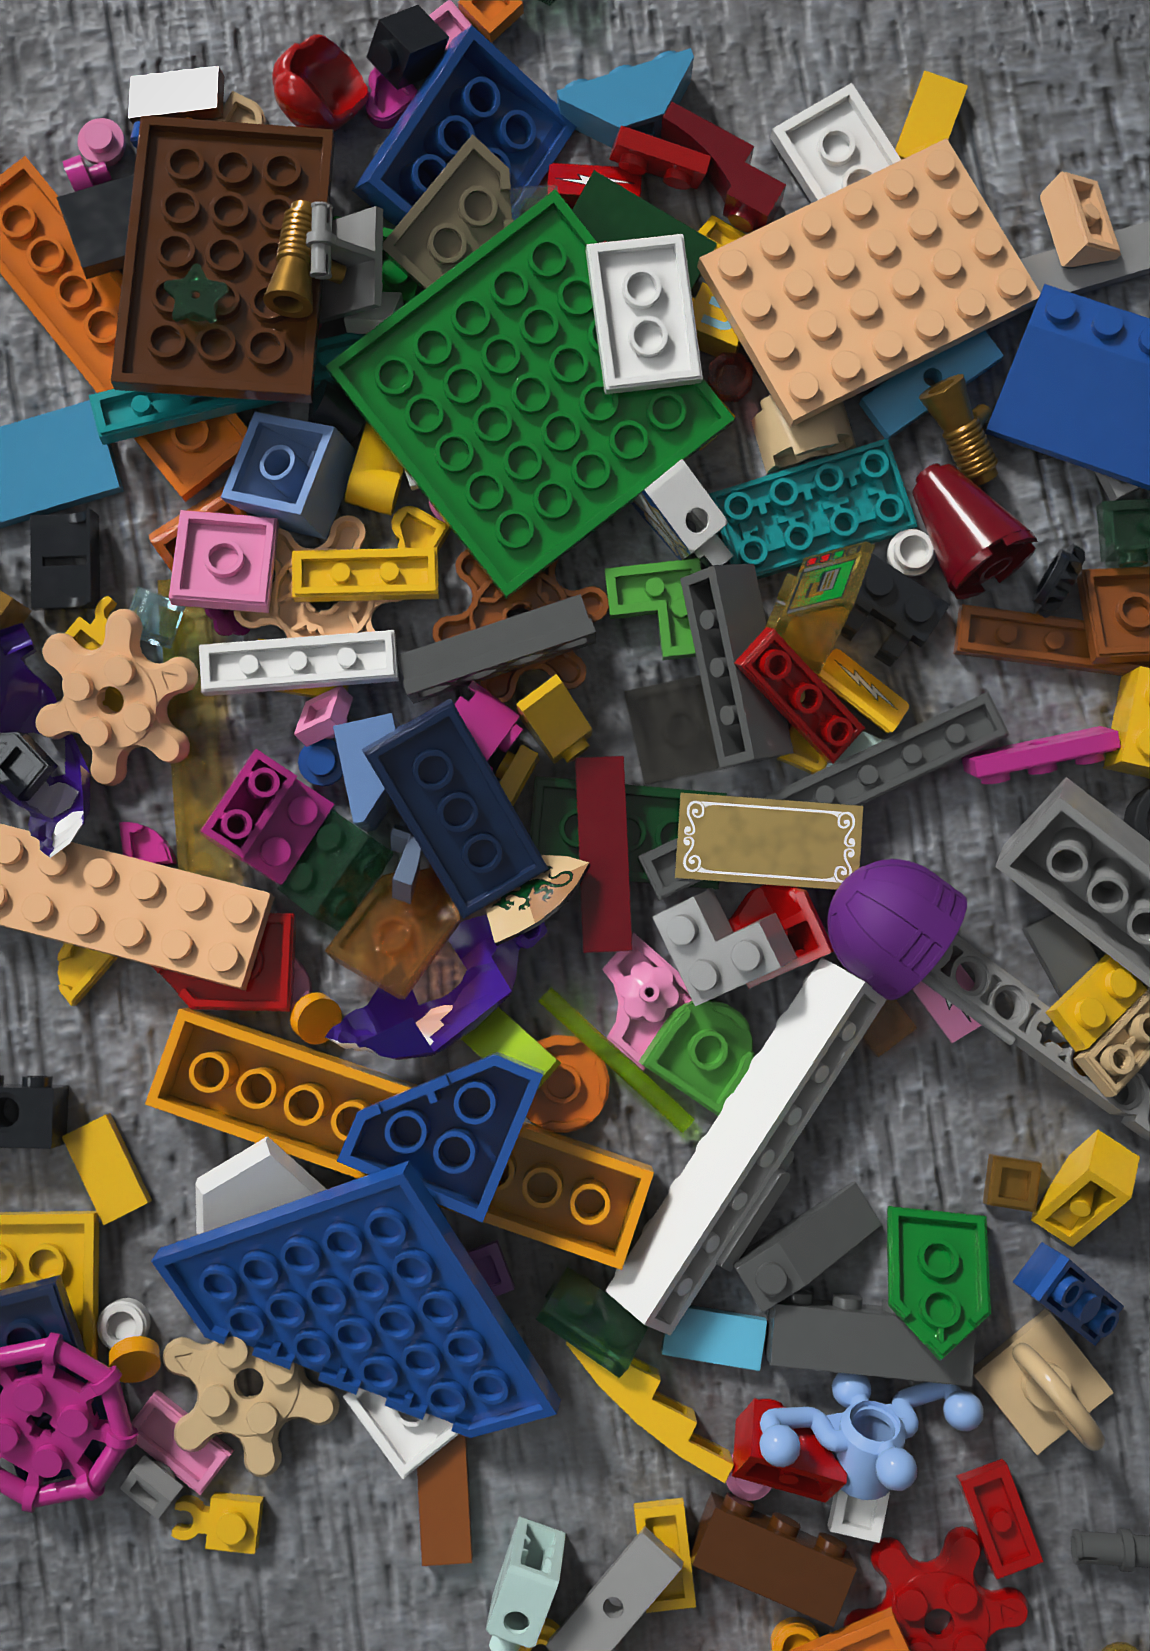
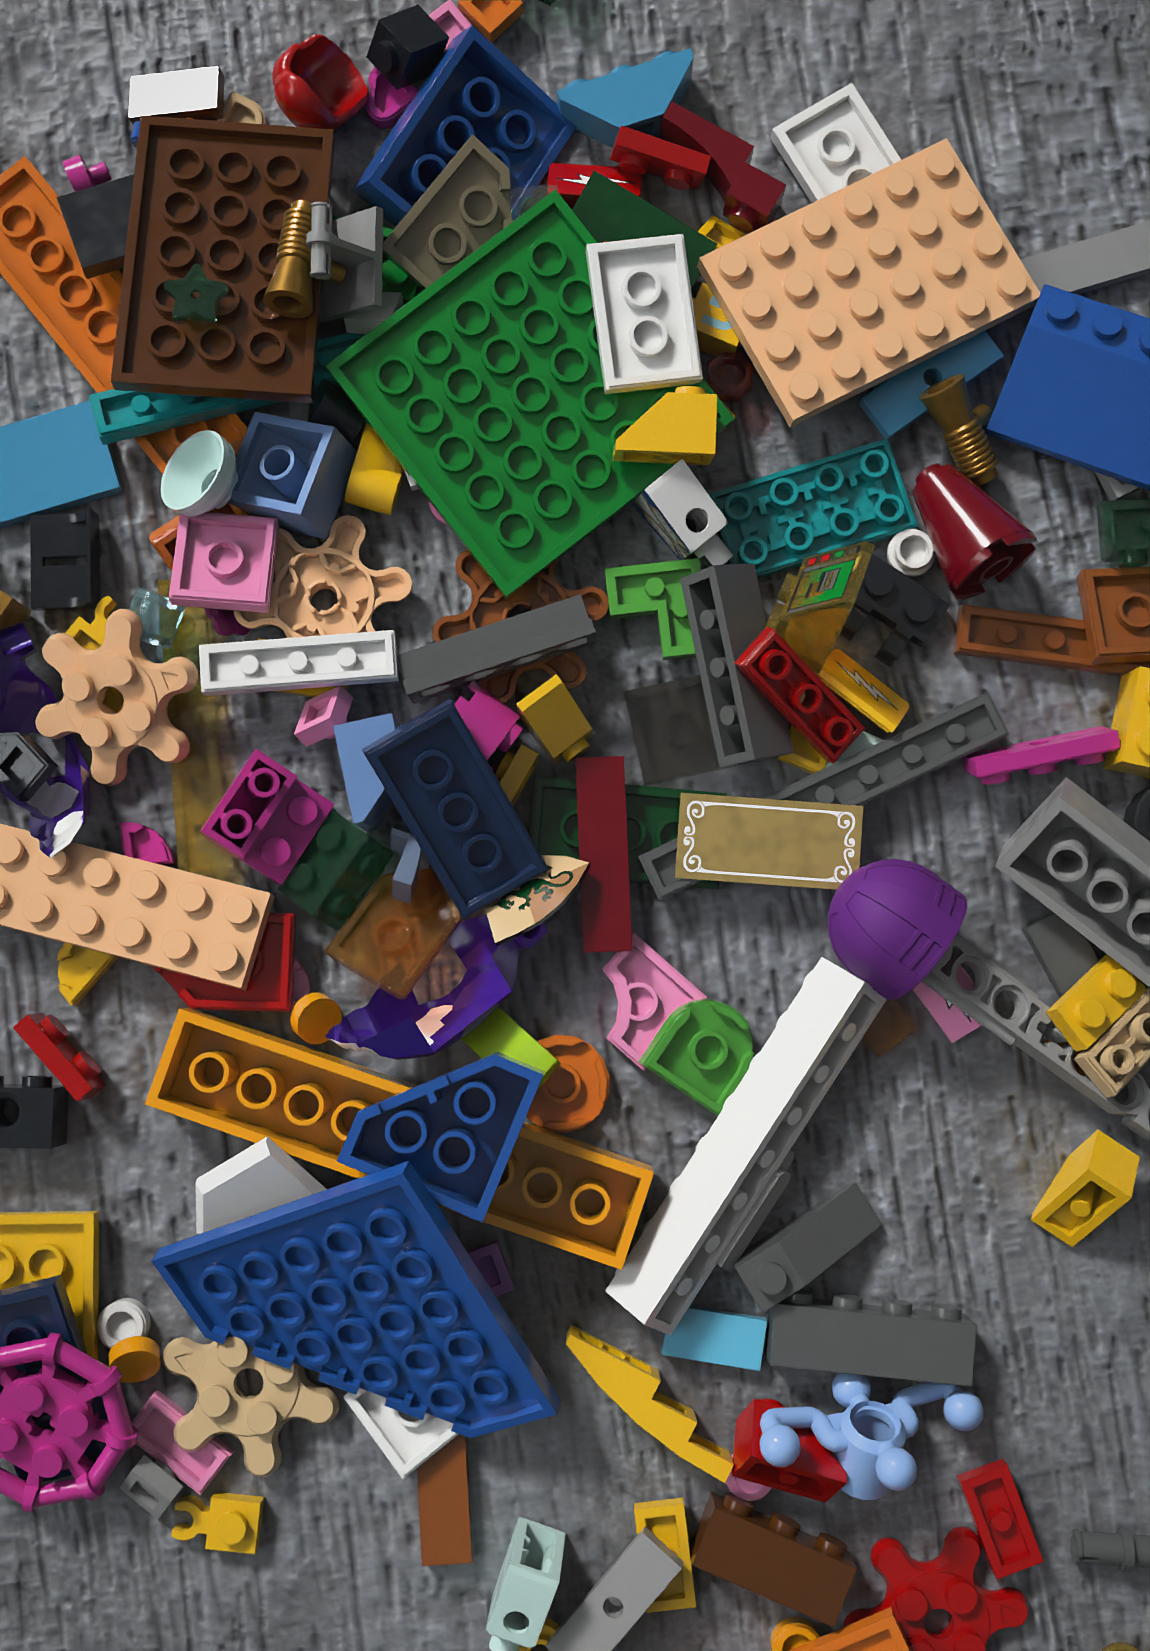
(48, 1041): none -> red plate
(101, 141): bright pink plate -> none
(106, 1168): yellow tile -> none
(199, 474): none -> light aqua piece
(321, 763): blue plate -> none
(365, 574): yellow tile -> none
(418, 529): yellow tile -> none
(592, 1321): clear green bracket -> none
(616, 1060): clear neon green bar -> none
(633, 991): bright pink plant -> none
(672, 430): none -> yellow slope
(712, 955): light grey brick -> none
(788, 447): tan cylinder -> none
(796, 917): red slope -> none
(858, 1517): white plate -> none
(930, 114): yellow tile -> none
(938, 1274): green tile -> none
(1012, 1183): pearl gold tile -> none
(1044, 1385): tan tile -> none
(1058, 580): black gear -> none
(1069, 1293): blue slope -> none
(1079, 221): light nougat slope -> none

